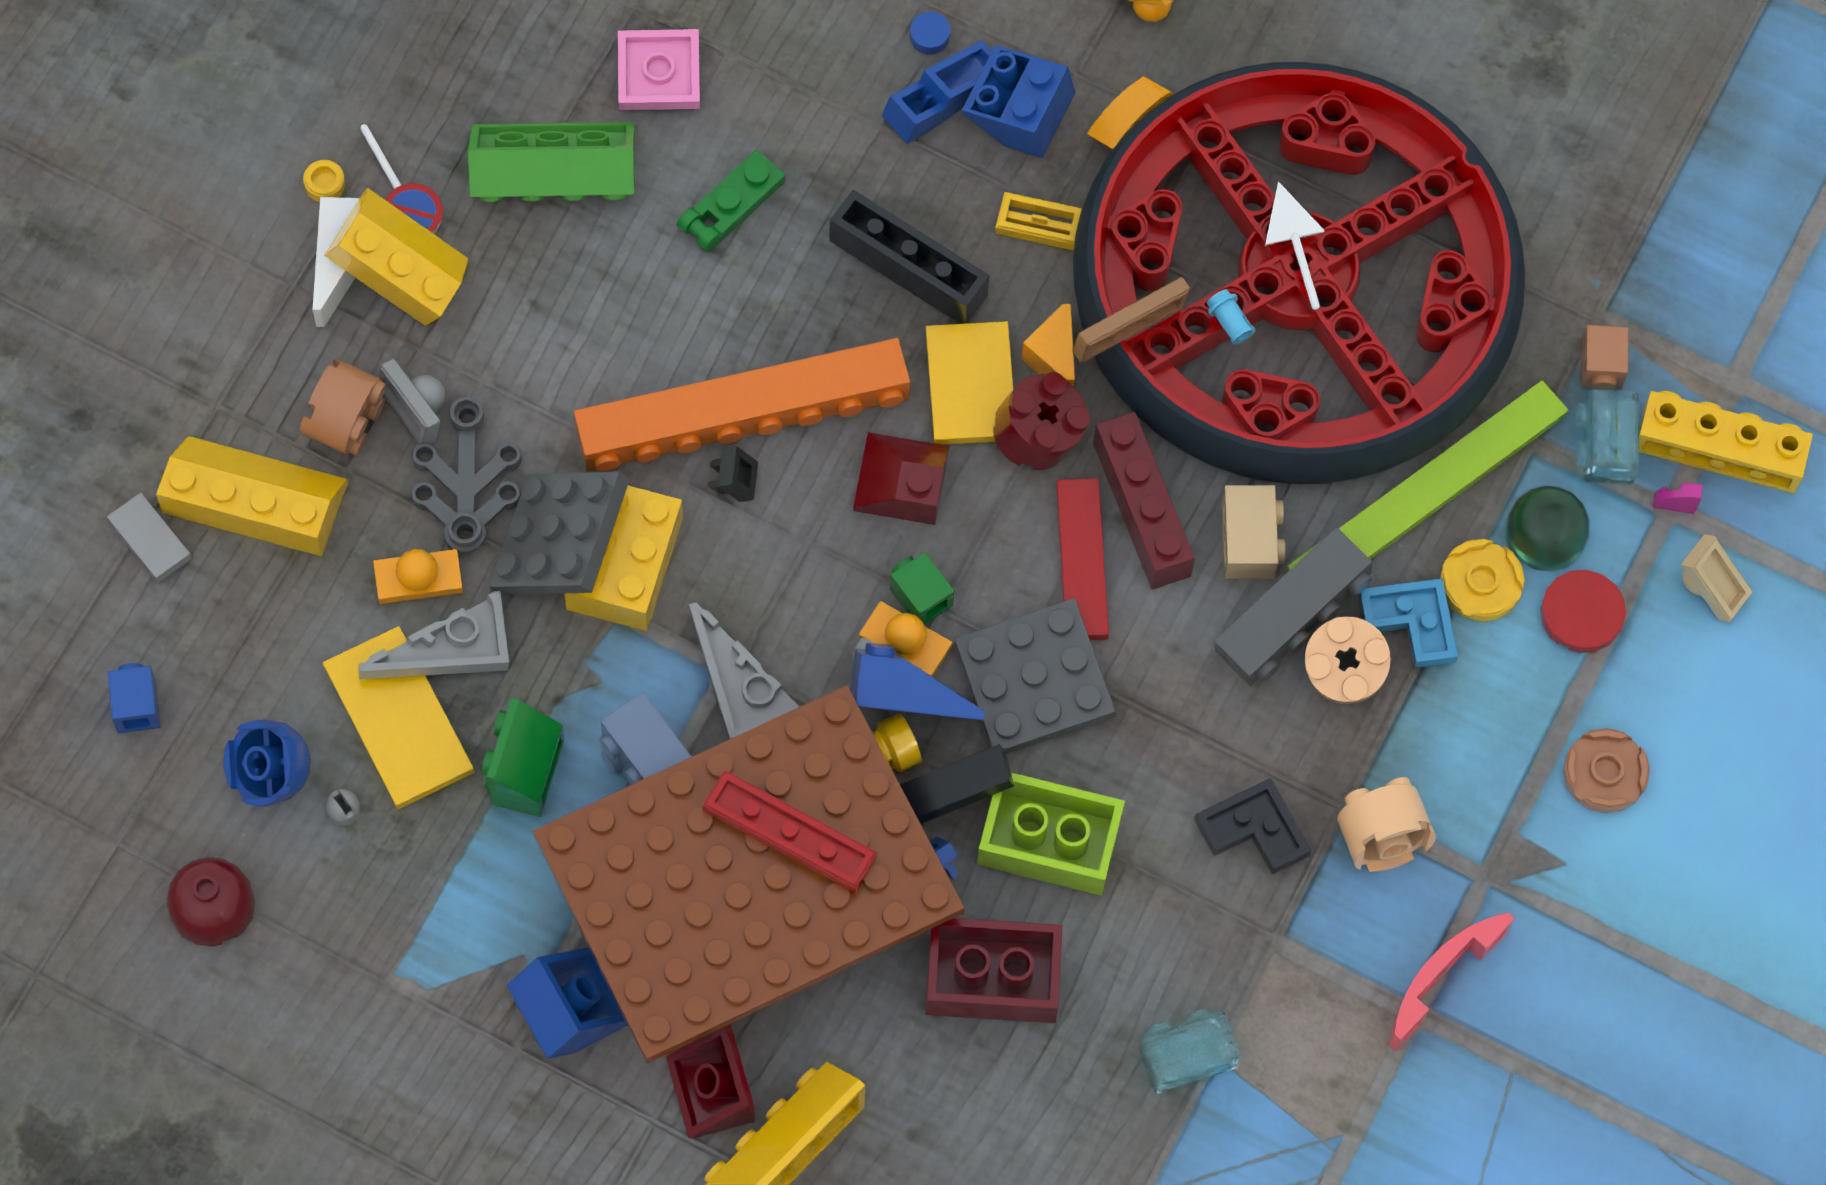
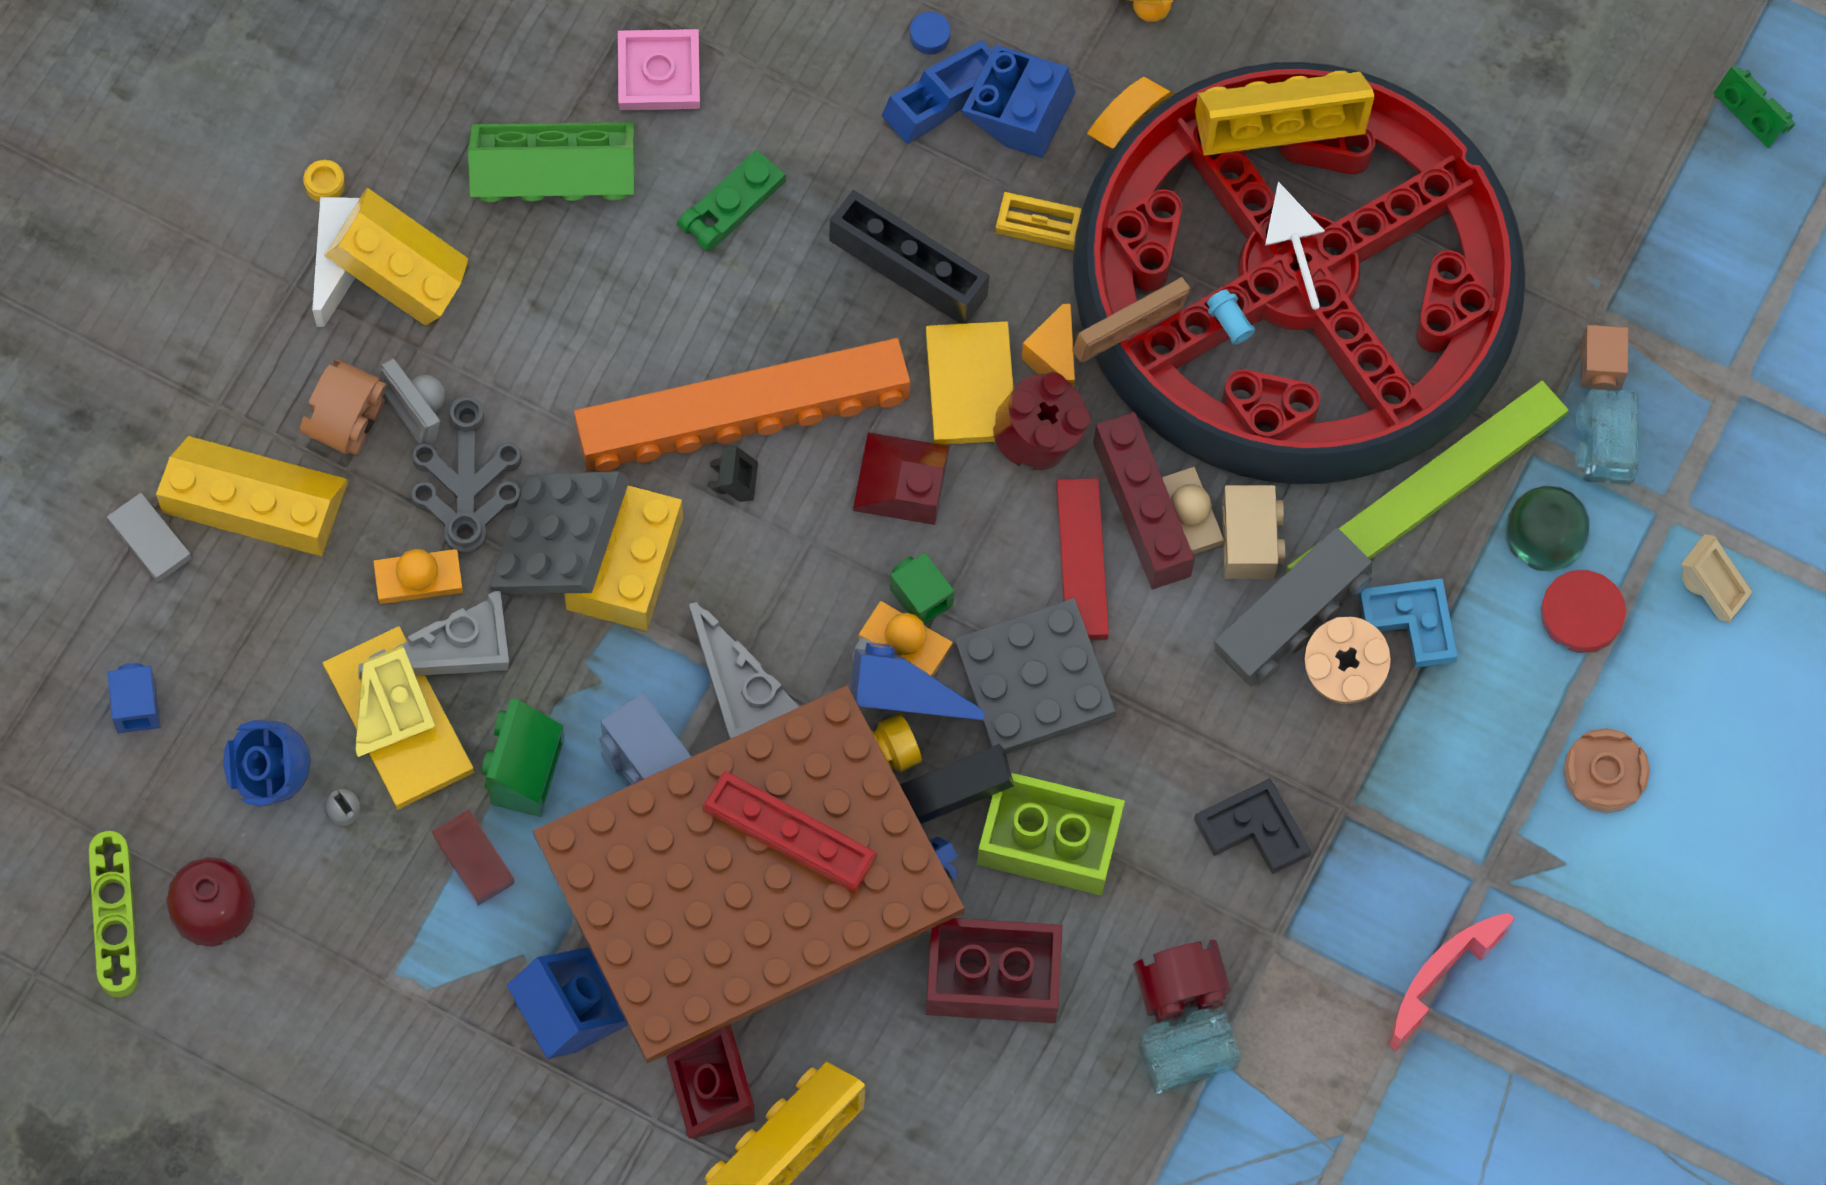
(117, 913): none -> lime beam
(389, 702): none -> light yellow wing
(412, 199): piece -> none
(473, 857): none -> clear red plate
(1183, 979): none -> dark red brick
(1194, 510): none -> tan tile
(1283, 112): none -> yellow slope
(1385, 825): light nougat brick -> none
(1482, 580): yellow tile -> none
(1681, 500): dark pink tile -> none
(1724, 441): yellow brick -> none
(1747, 102): none -> green hinge

